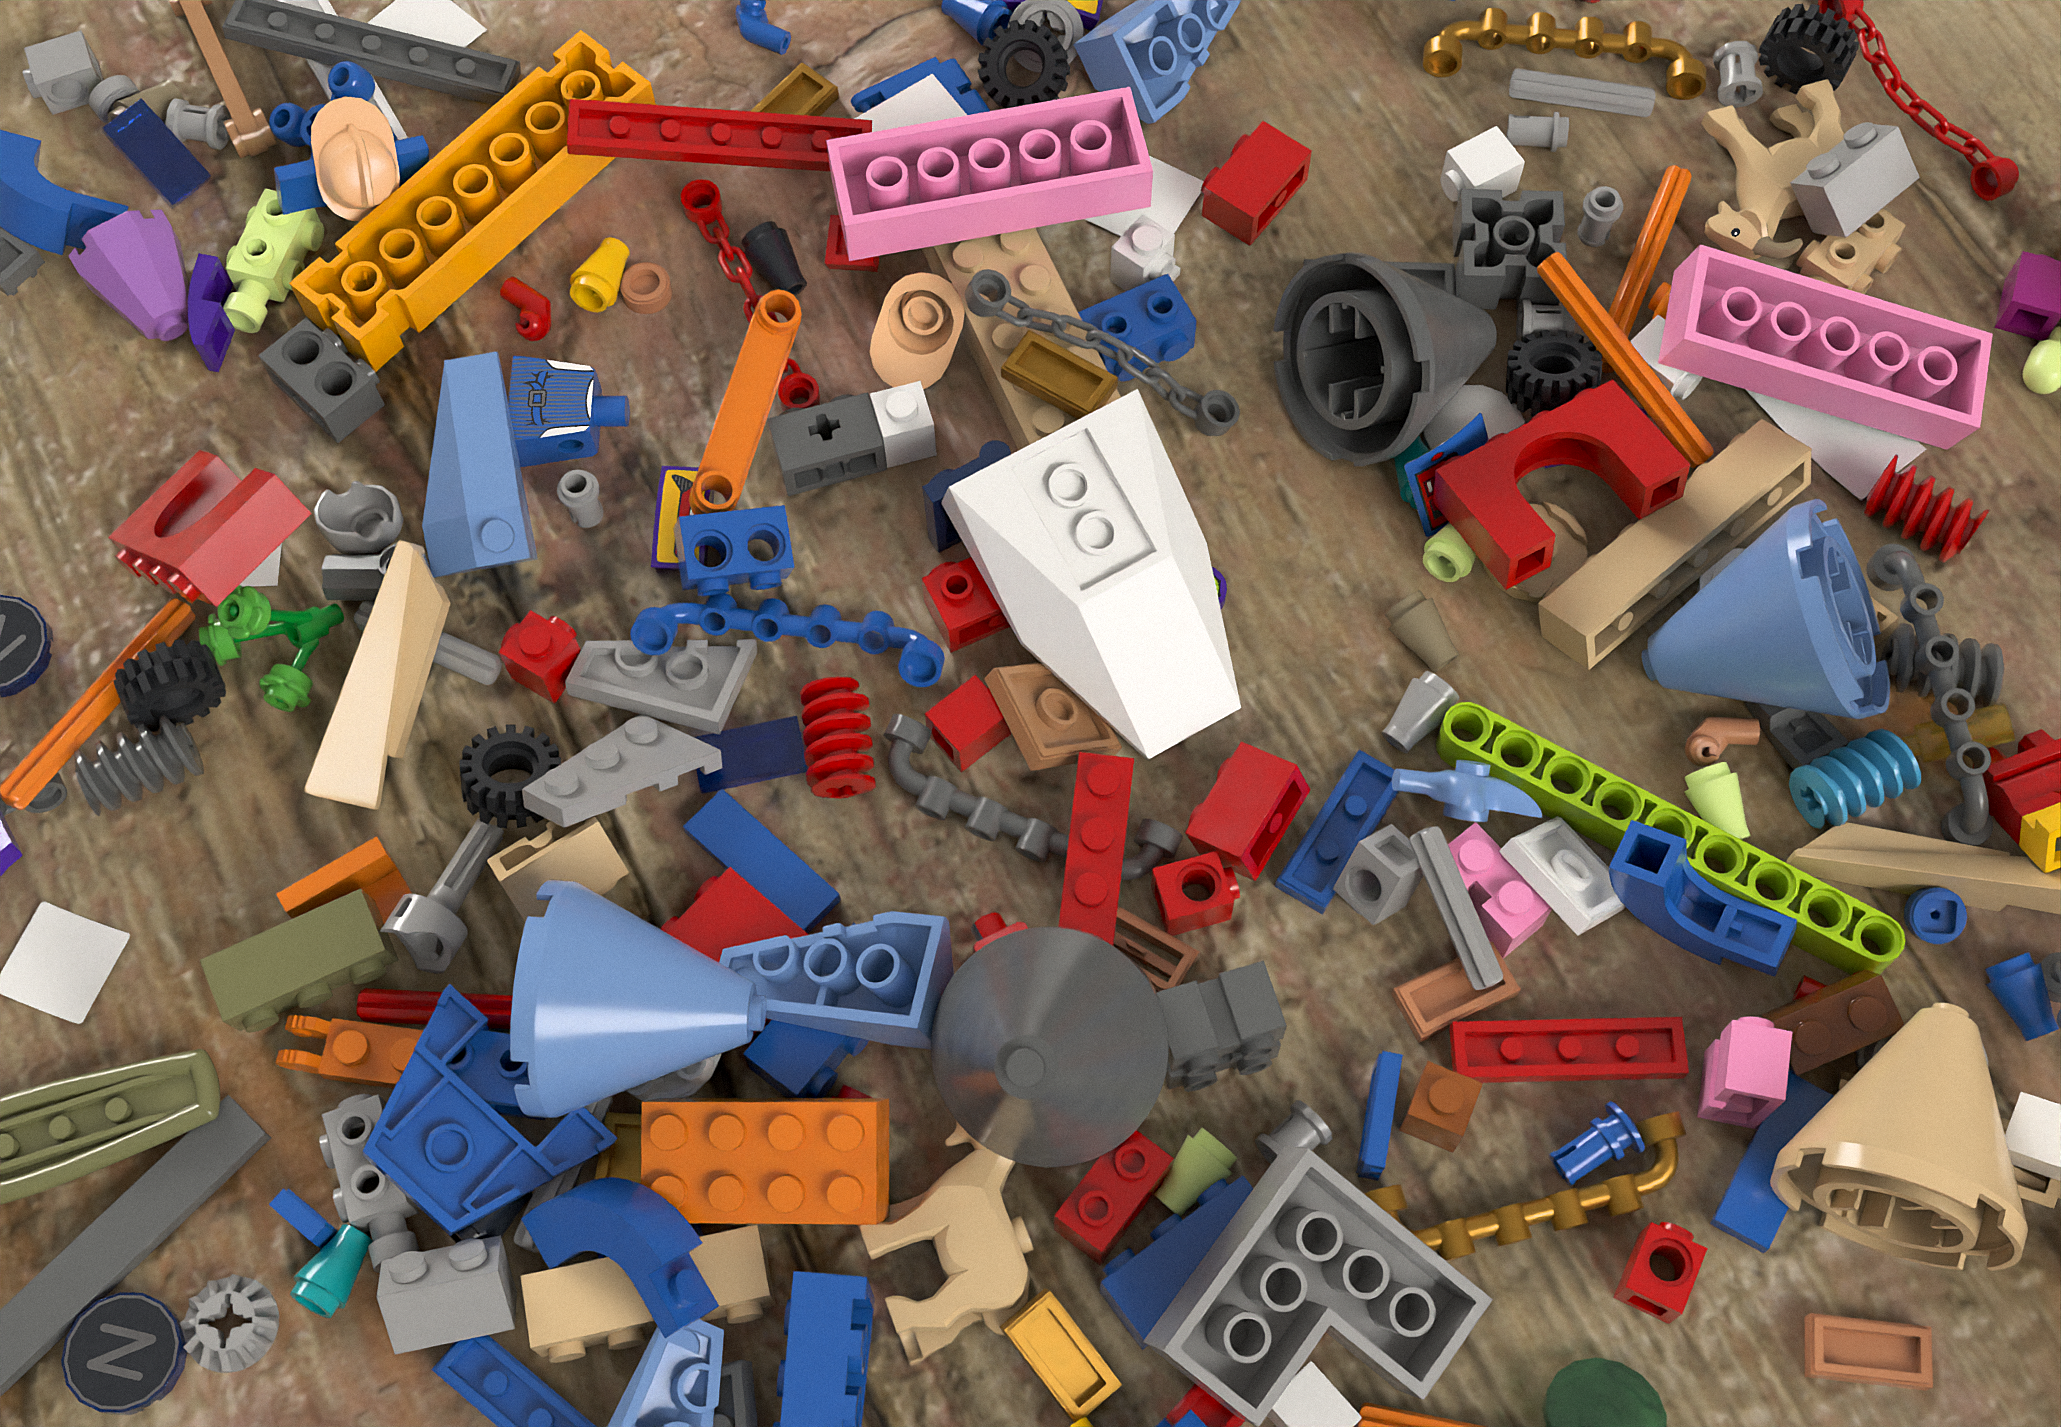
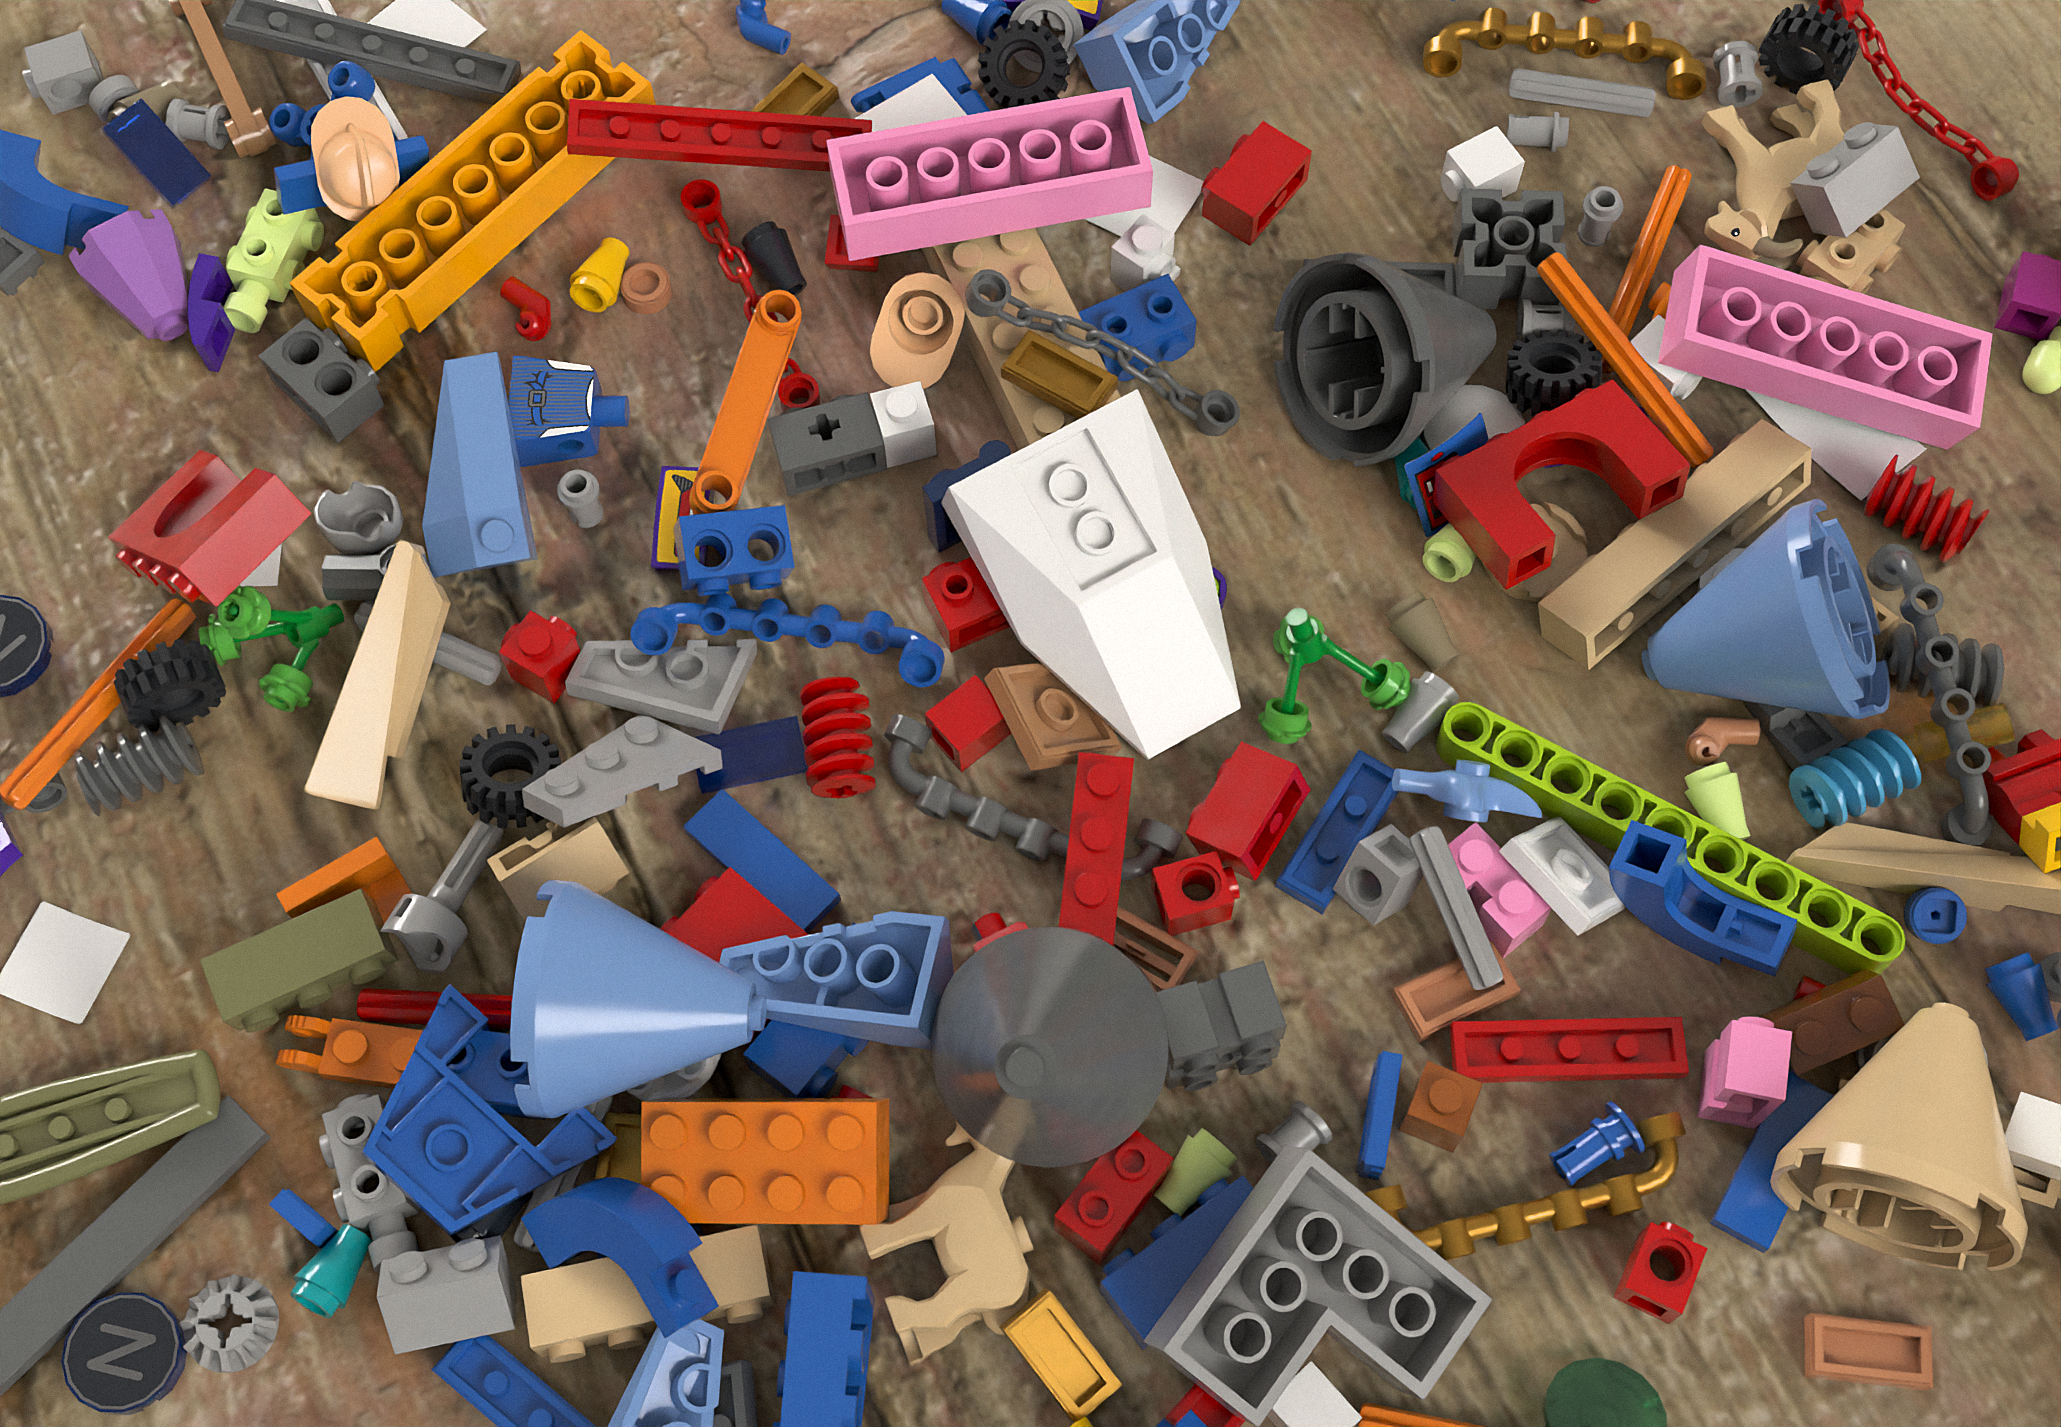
(1304, 642): none -> plant

